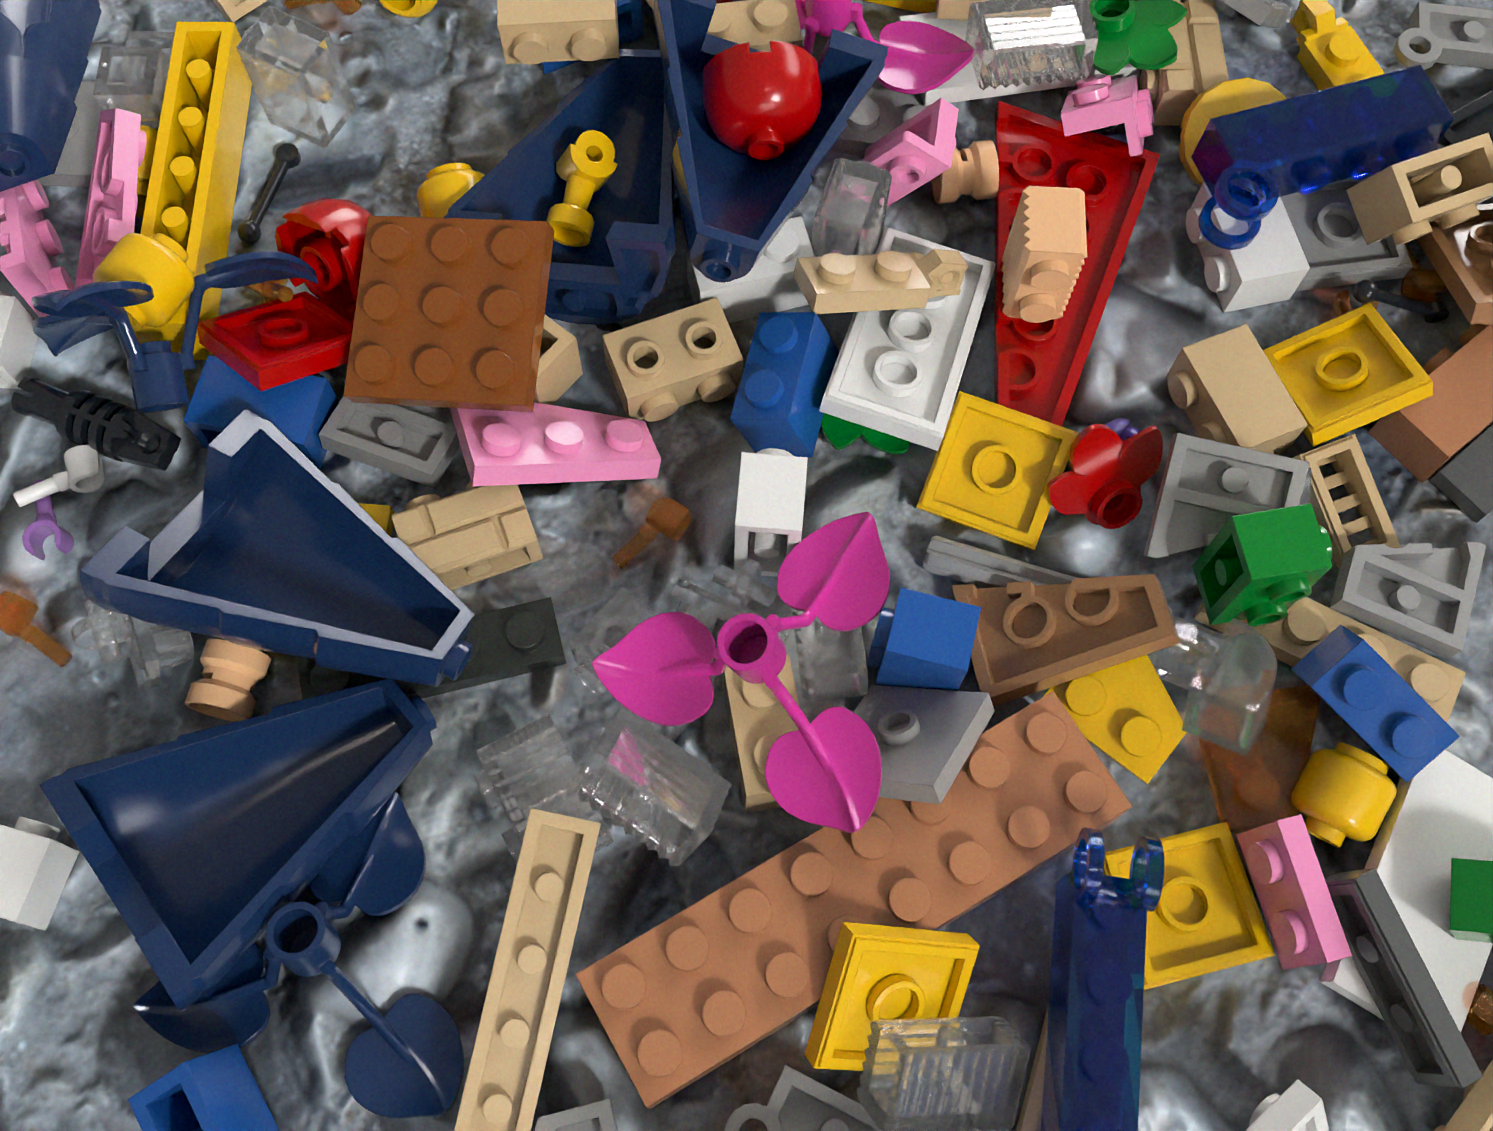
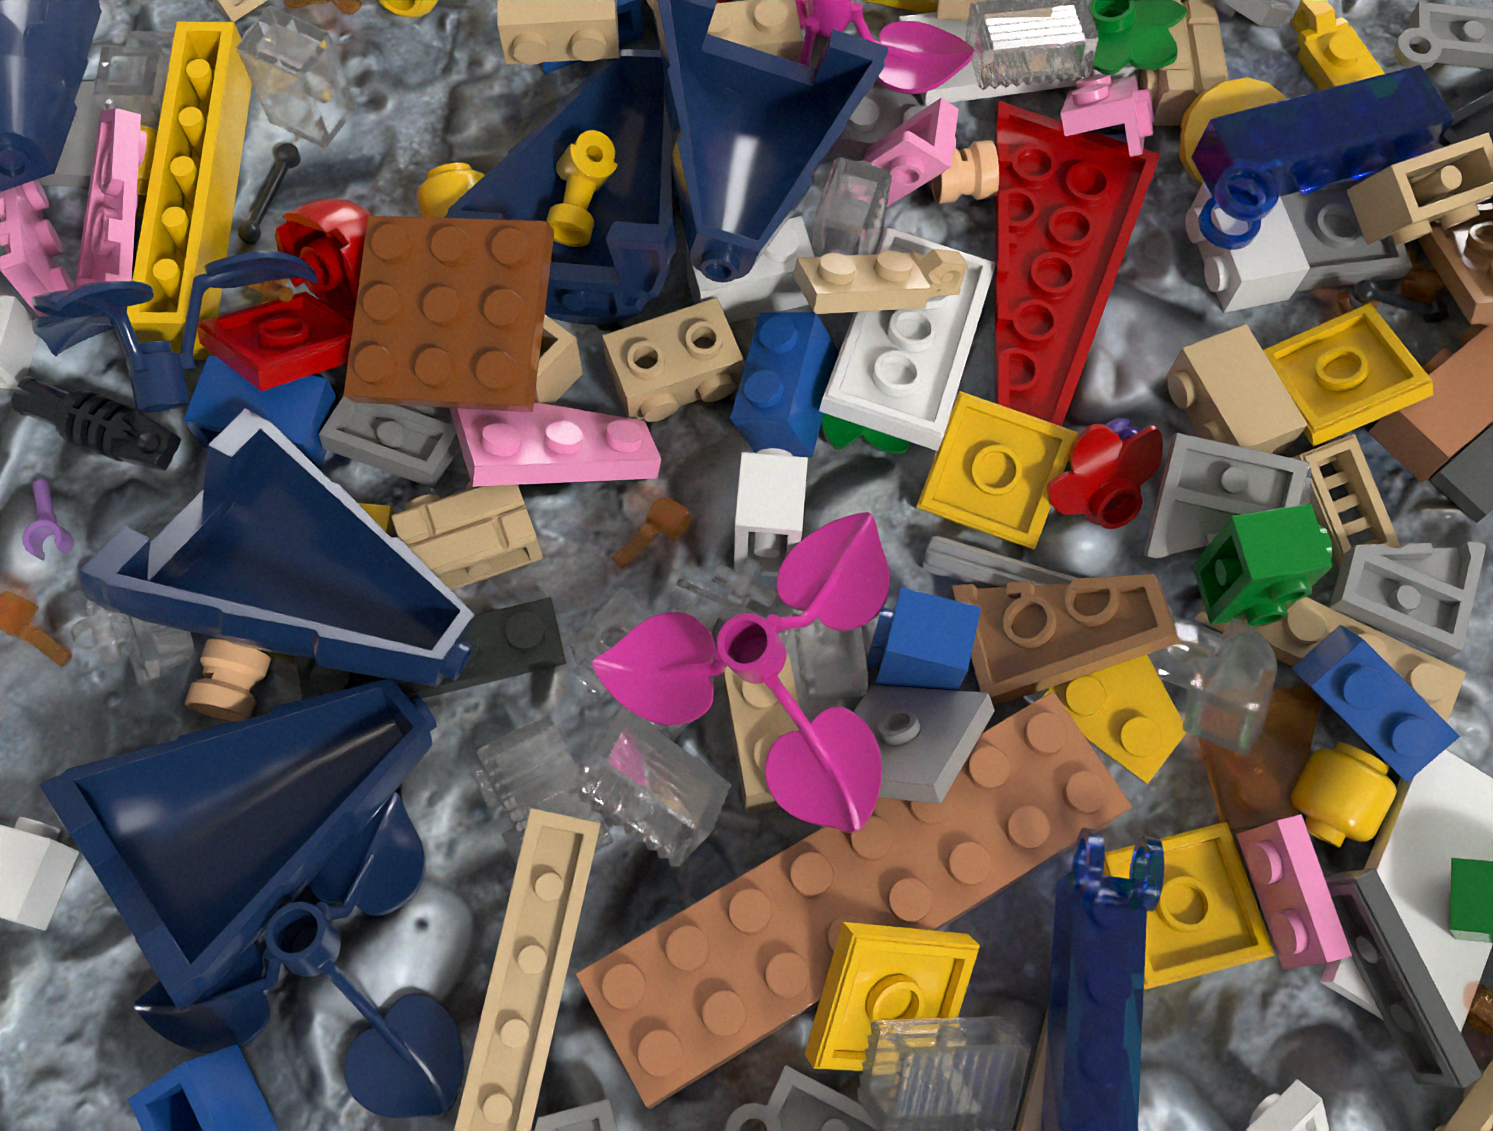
(82, 474): white hand -> none
(156, 263): yellow head -> none
(762, 98): red cylinder -> none
(1044, 253): light nougat brick -> none

